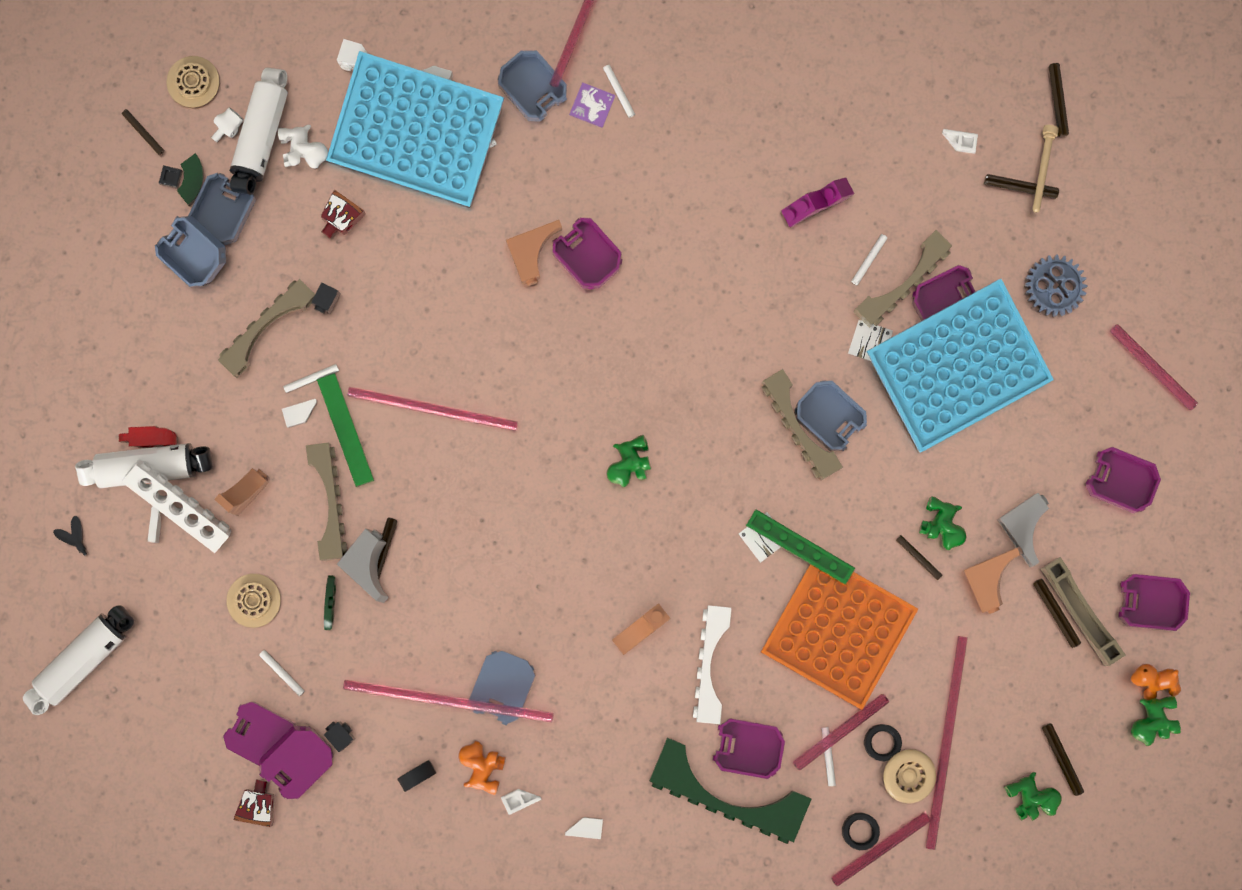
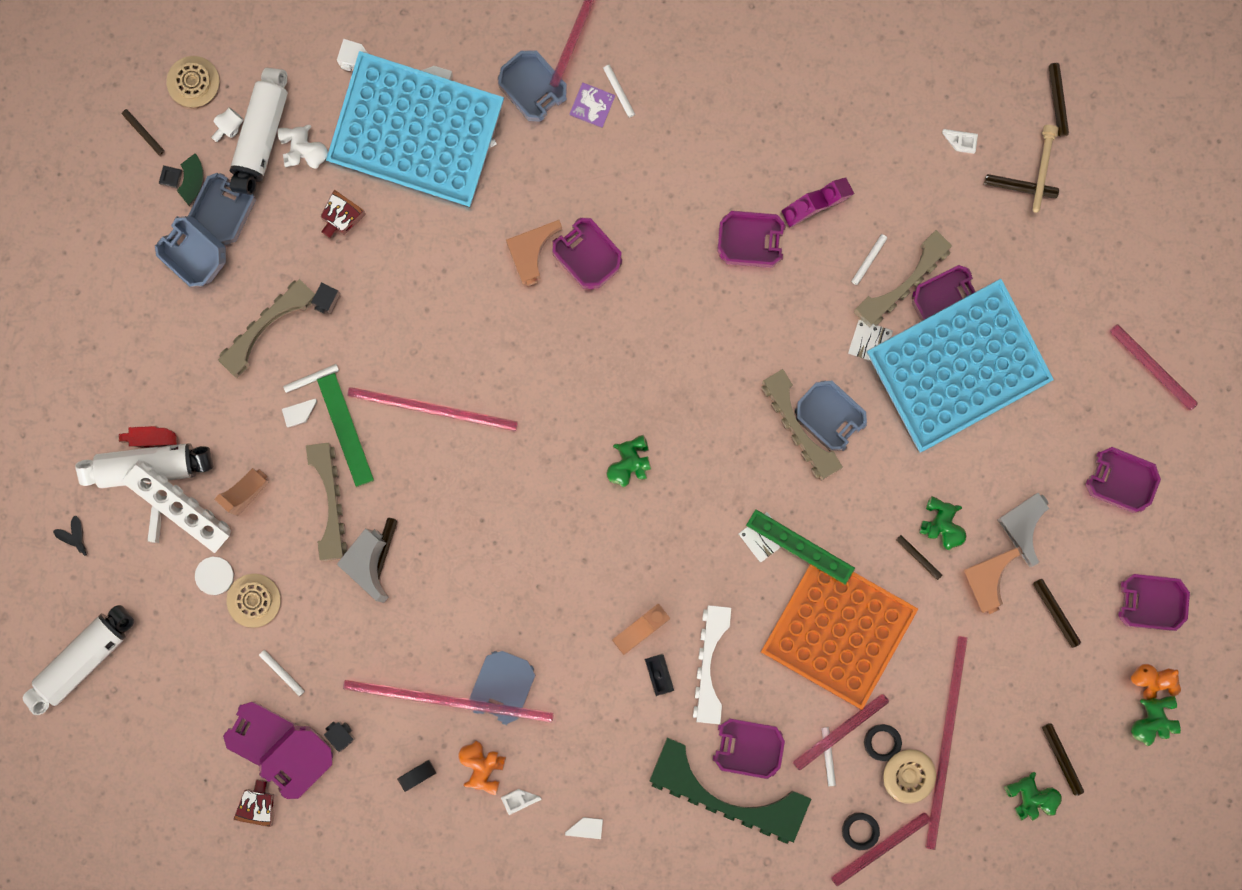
(214, 575): none -> white tile
(329, 602): dark green tile -> none
(659, 675): none -> black plate
(743, 239): none -> magenta piece
(1068, 273): sand blue gear -> none
(1094, 631): dark tan arch -> none

